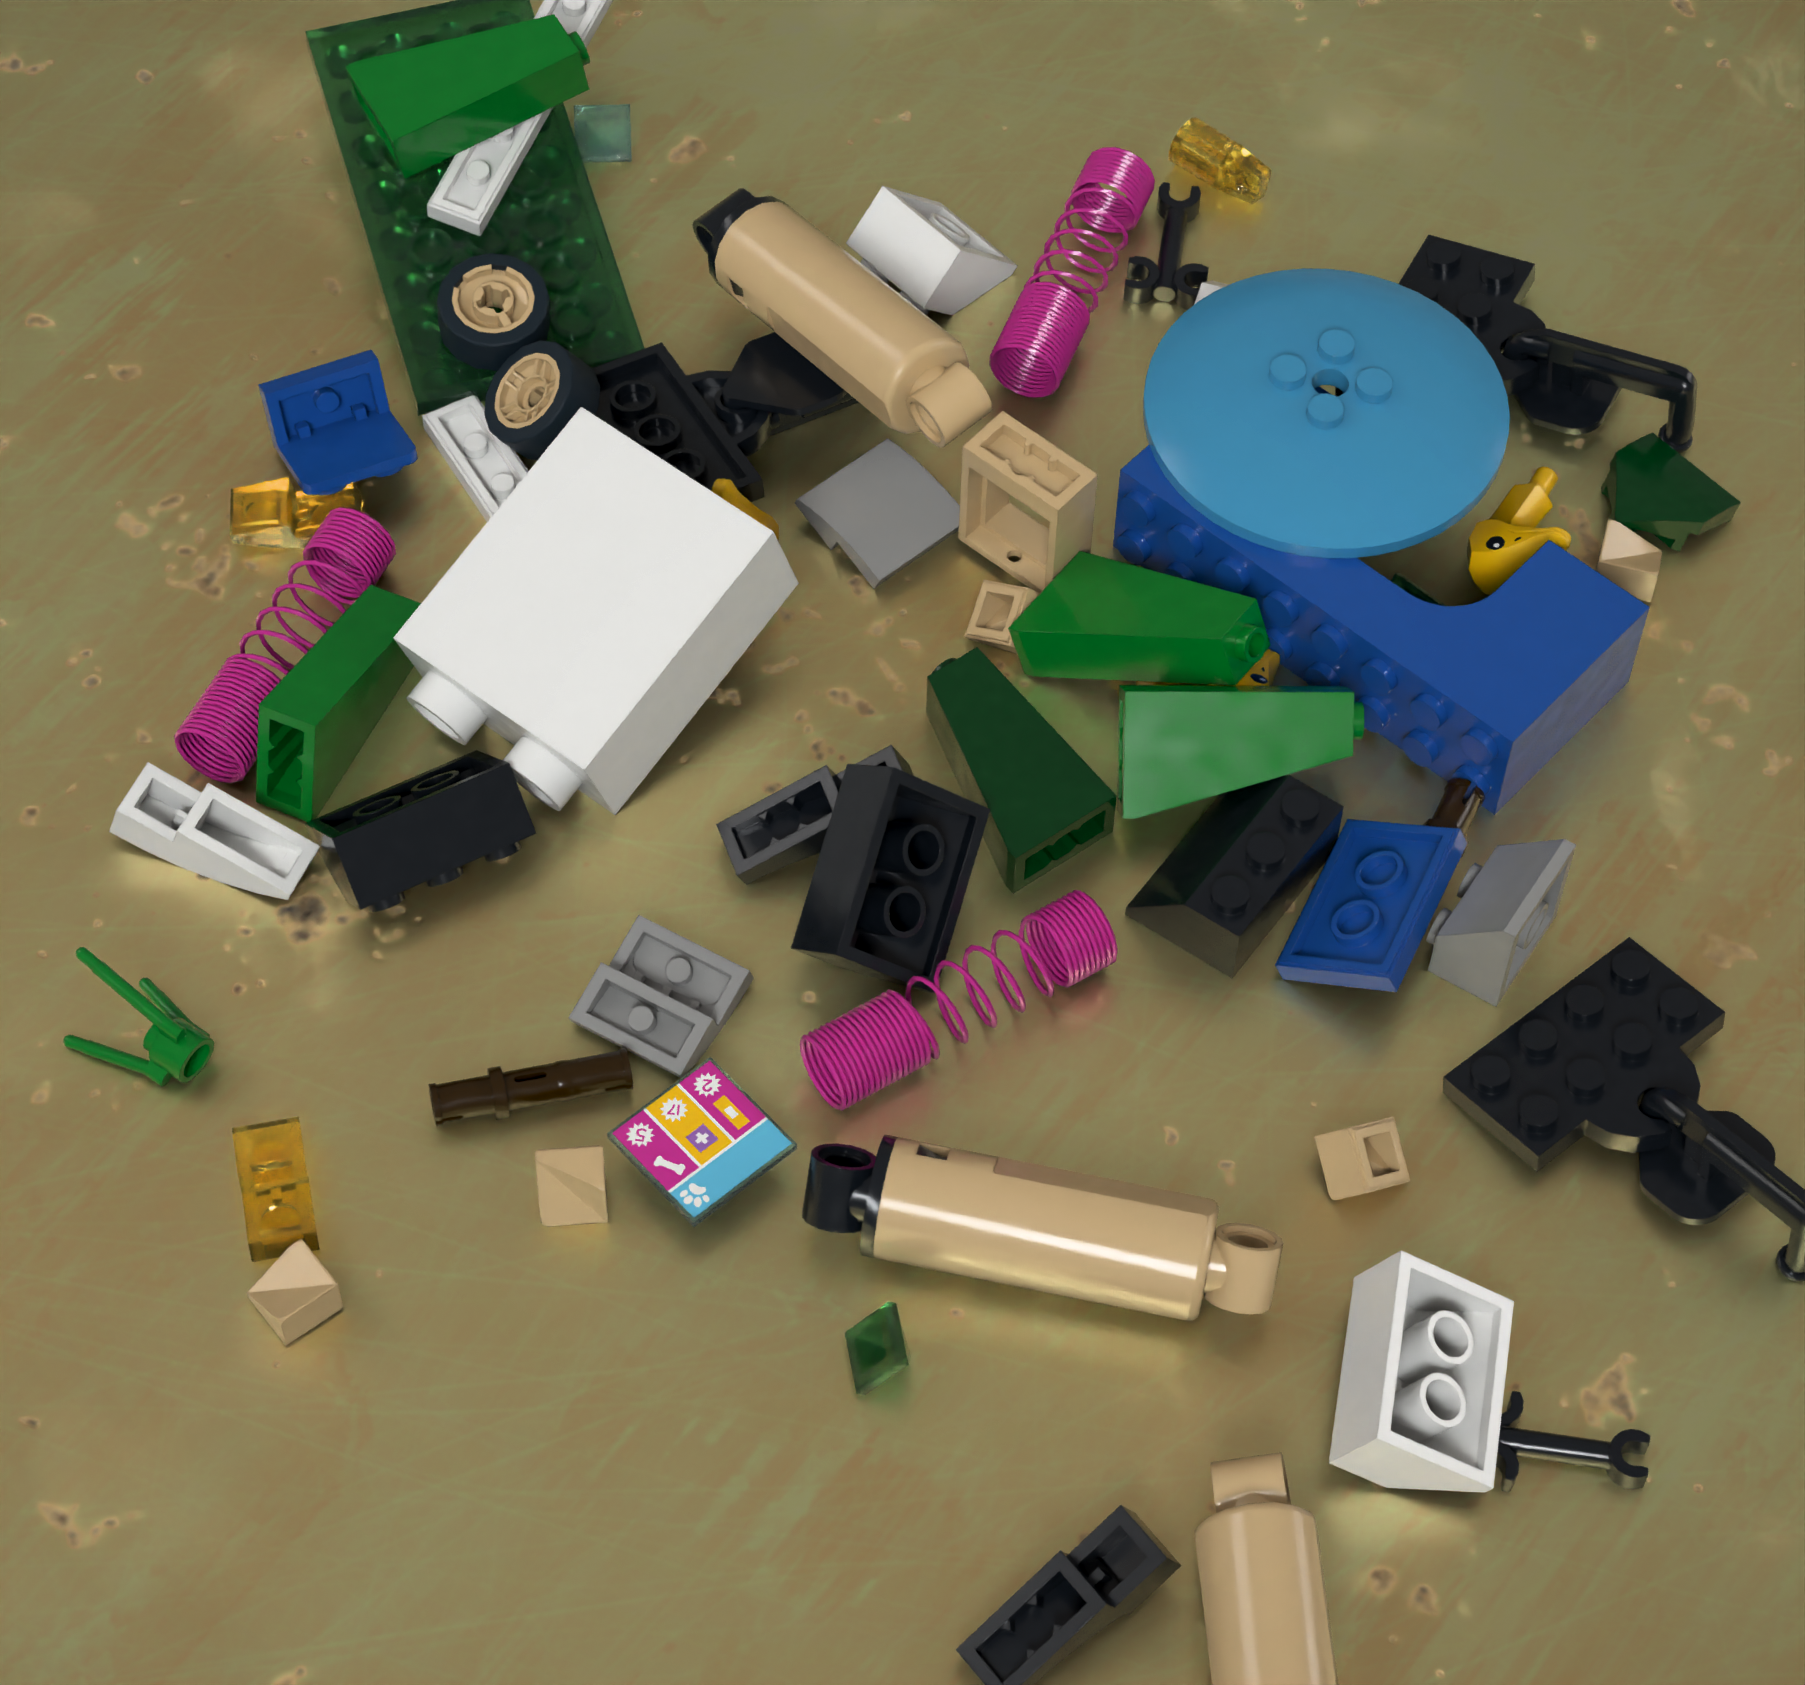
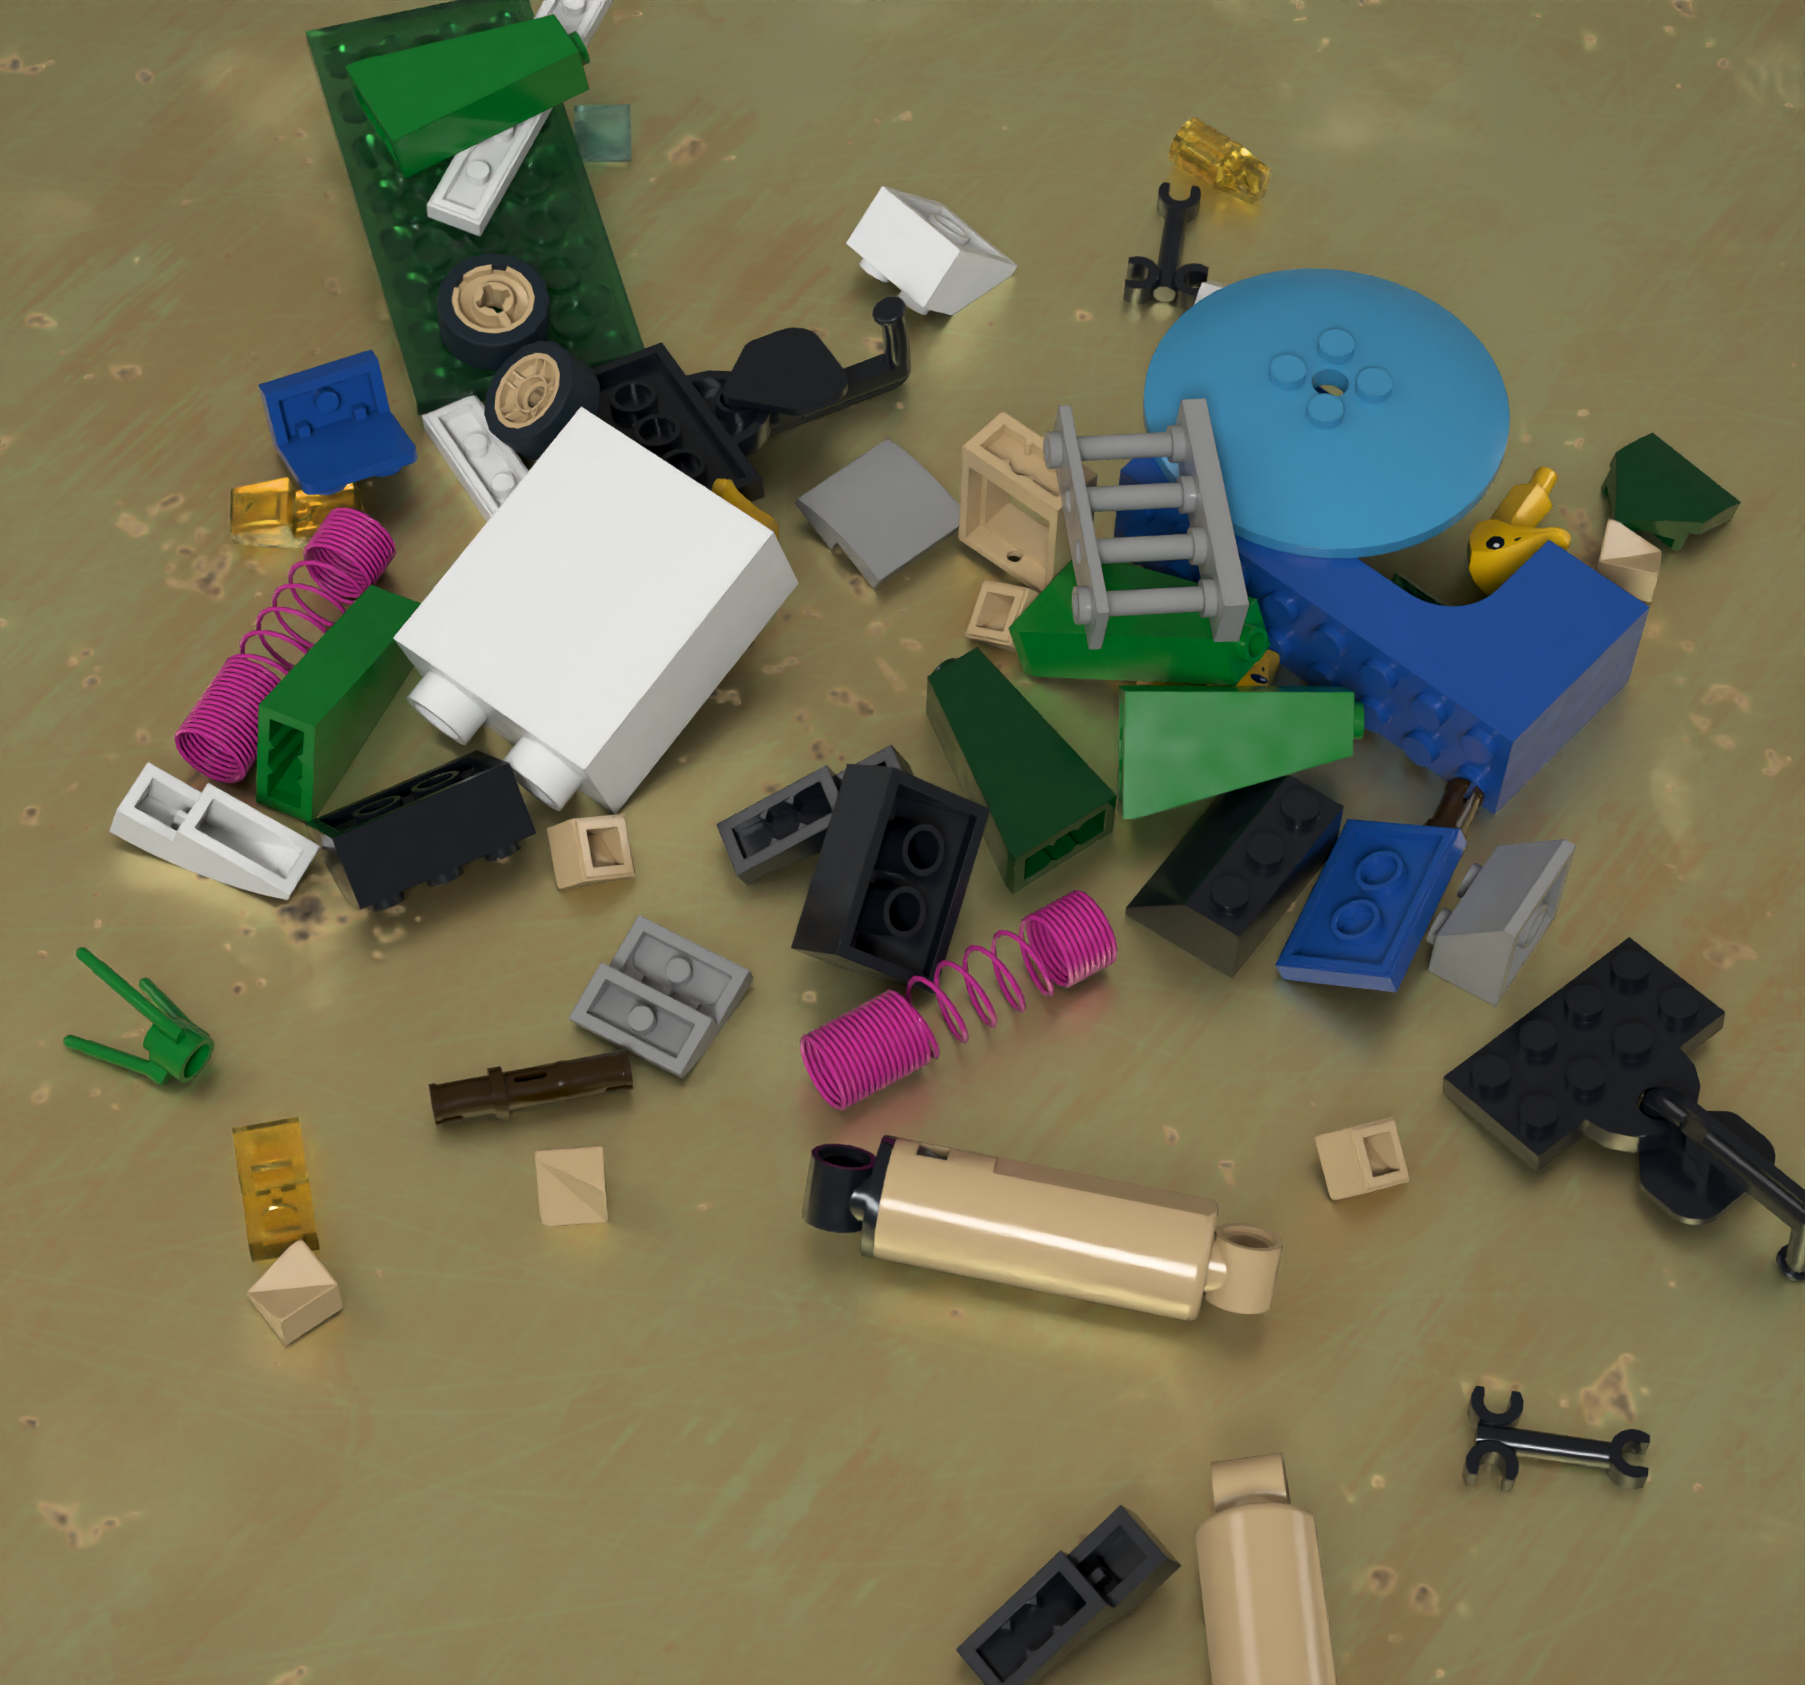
(590, 851): none -> tan slope
(702, 1141): piece -> none
(842, 317): tan piece -> none
(877, 1348): clear green slope -> none
(1050, 317): dark pink piece -> none
(1197, 491): none -> light grey fence
(1422, 1378): white slope -> none
(1552, 374): black plate -> none

